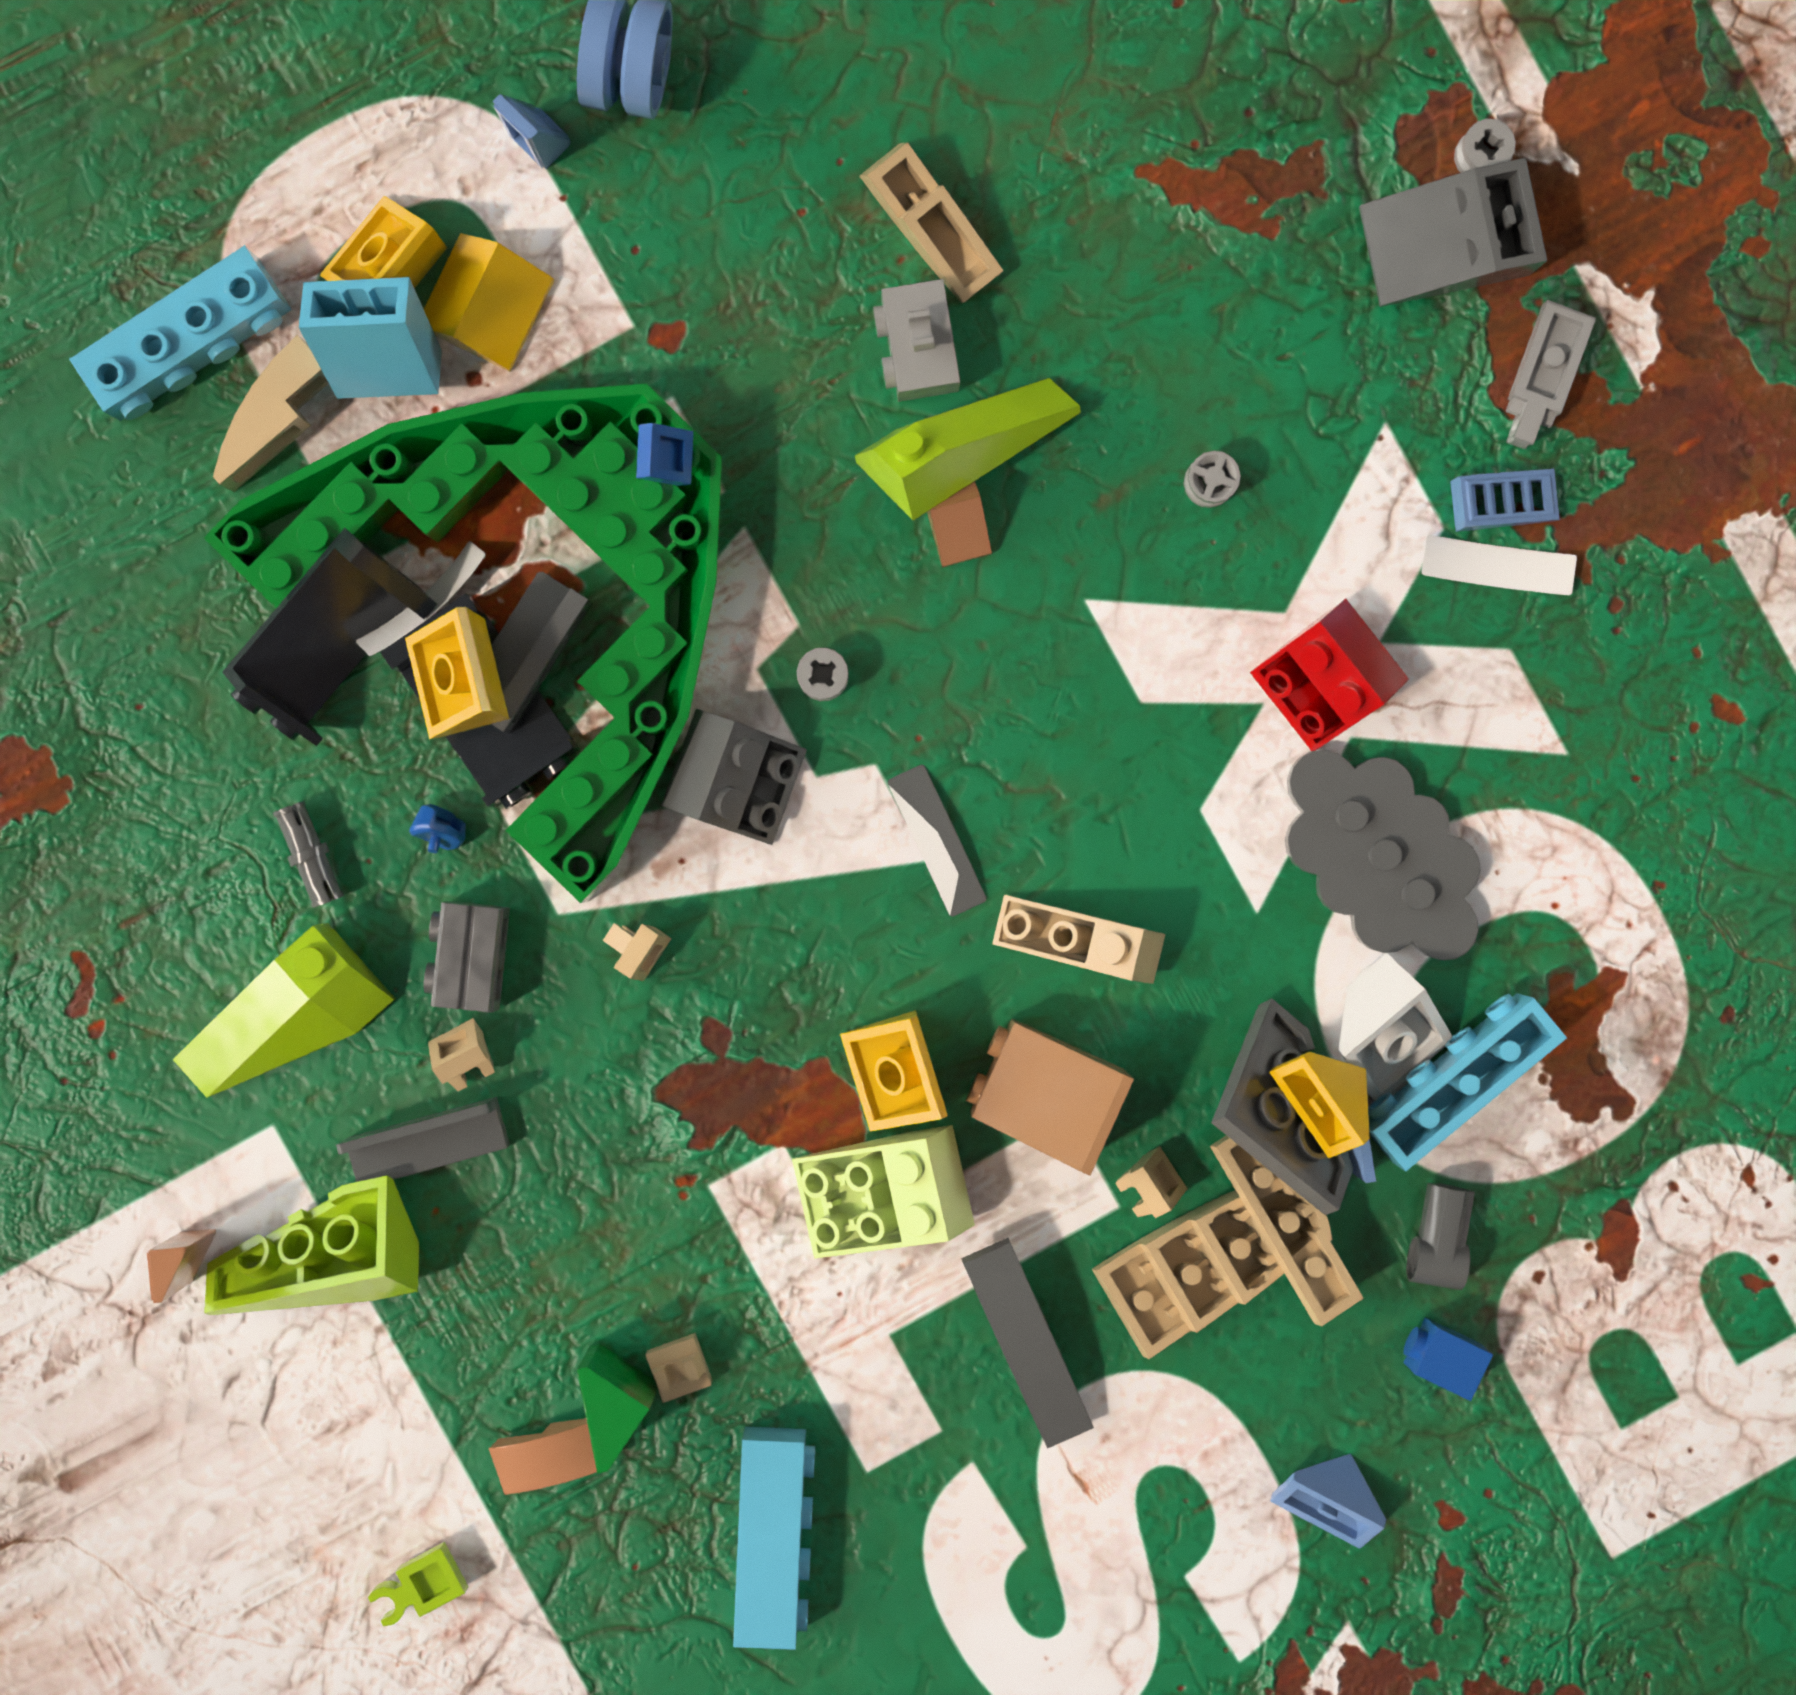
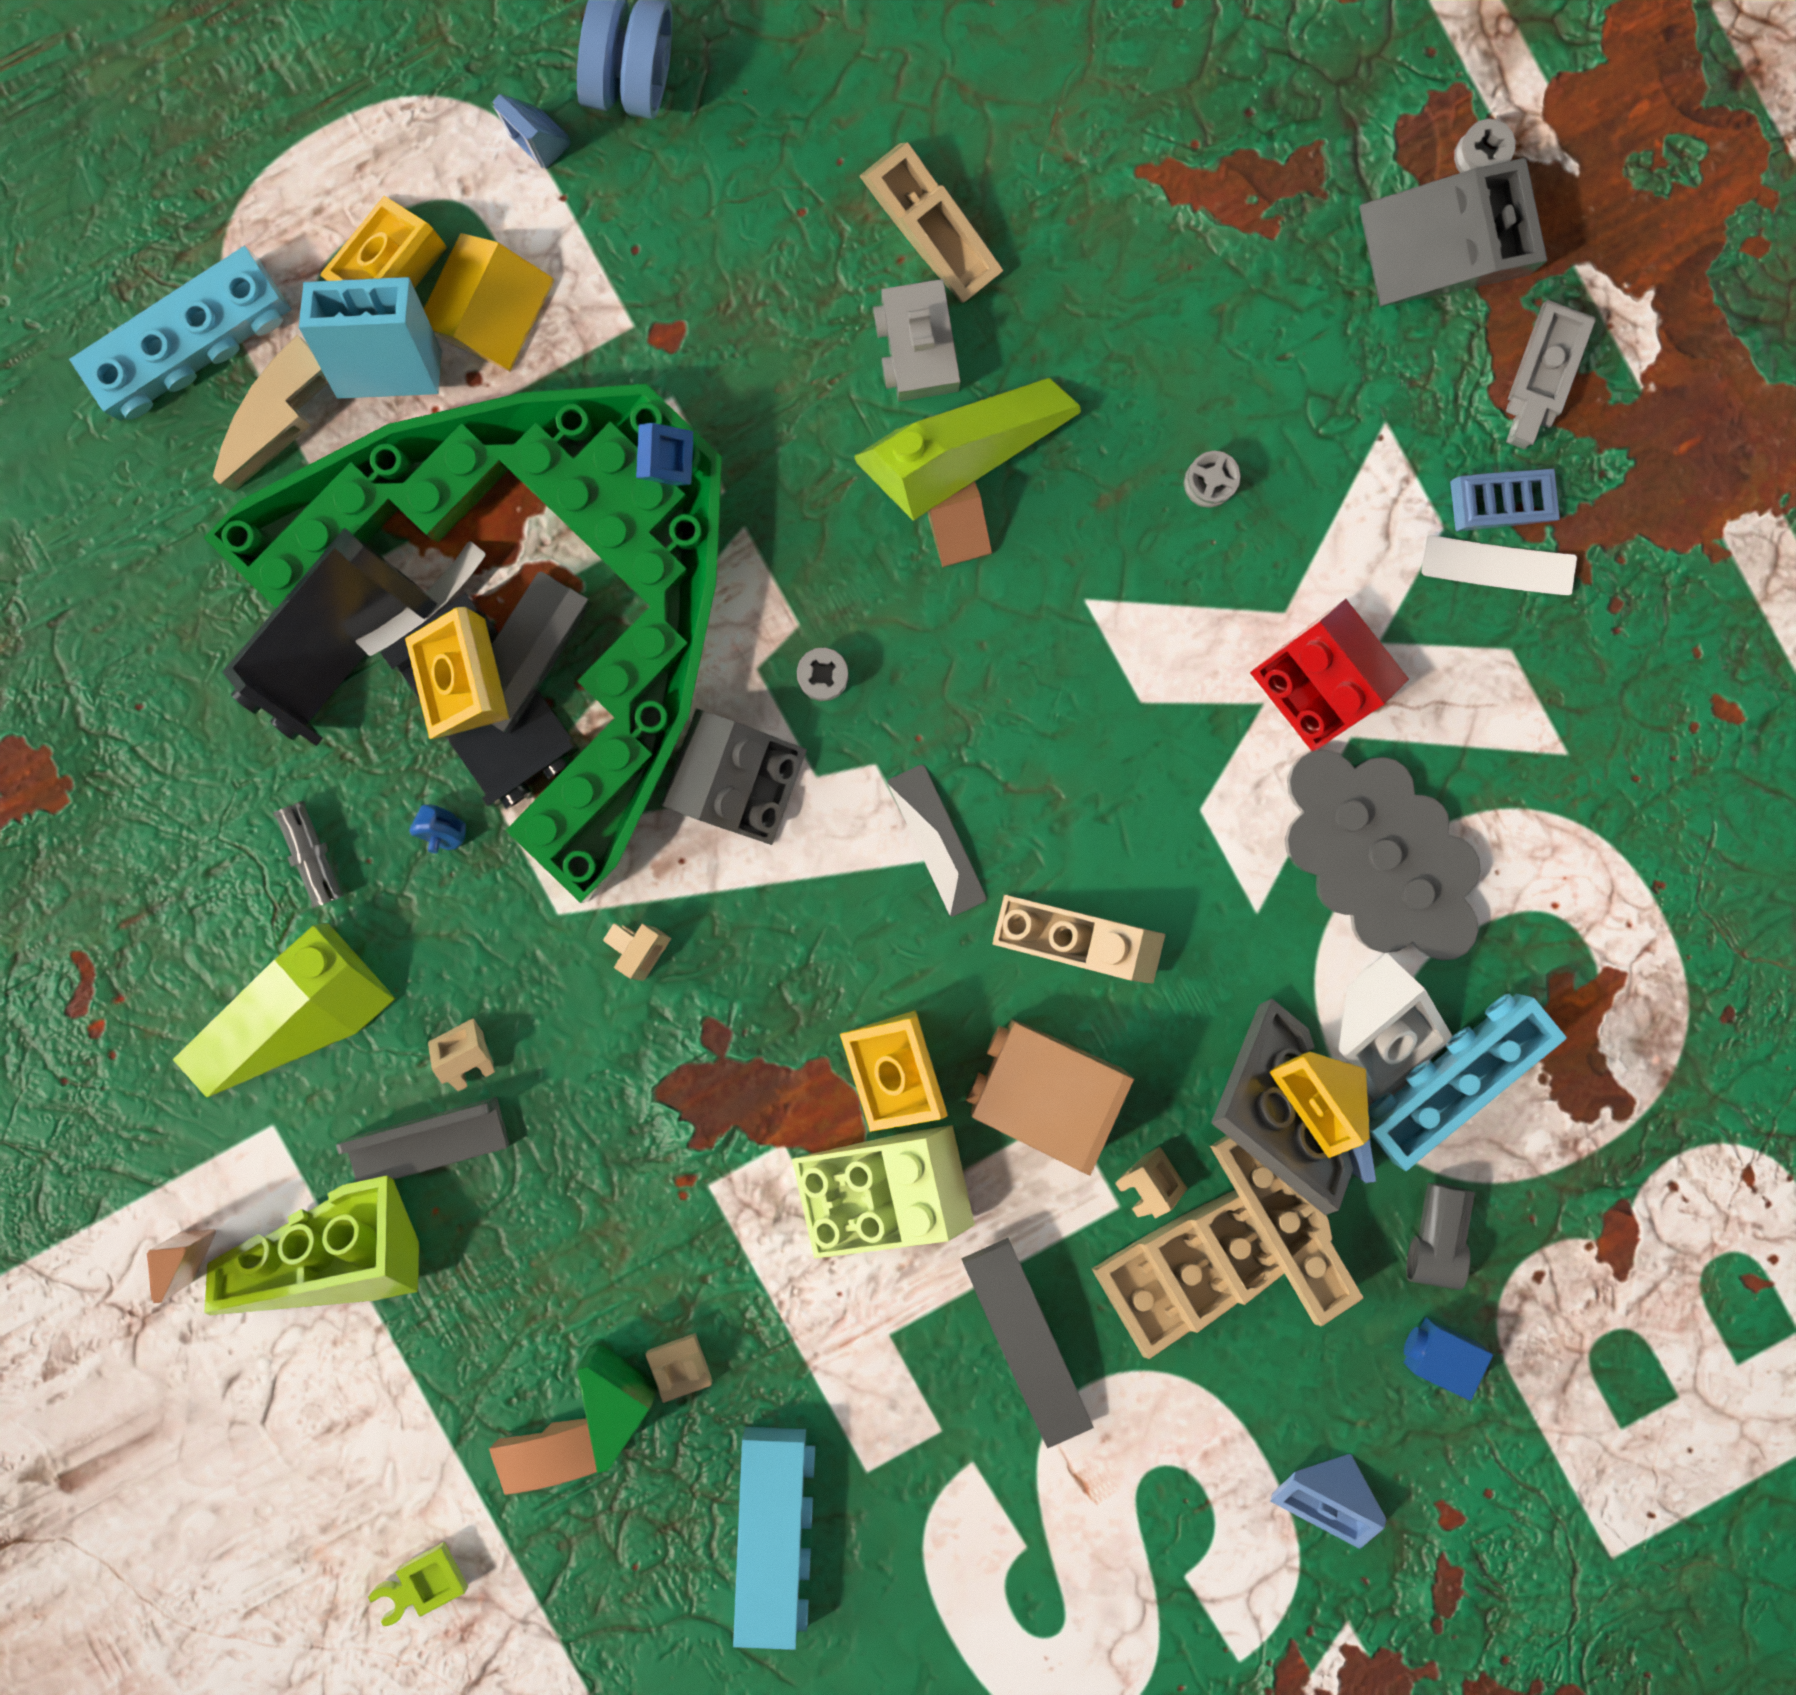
(468, 956): flat silver brick -> none

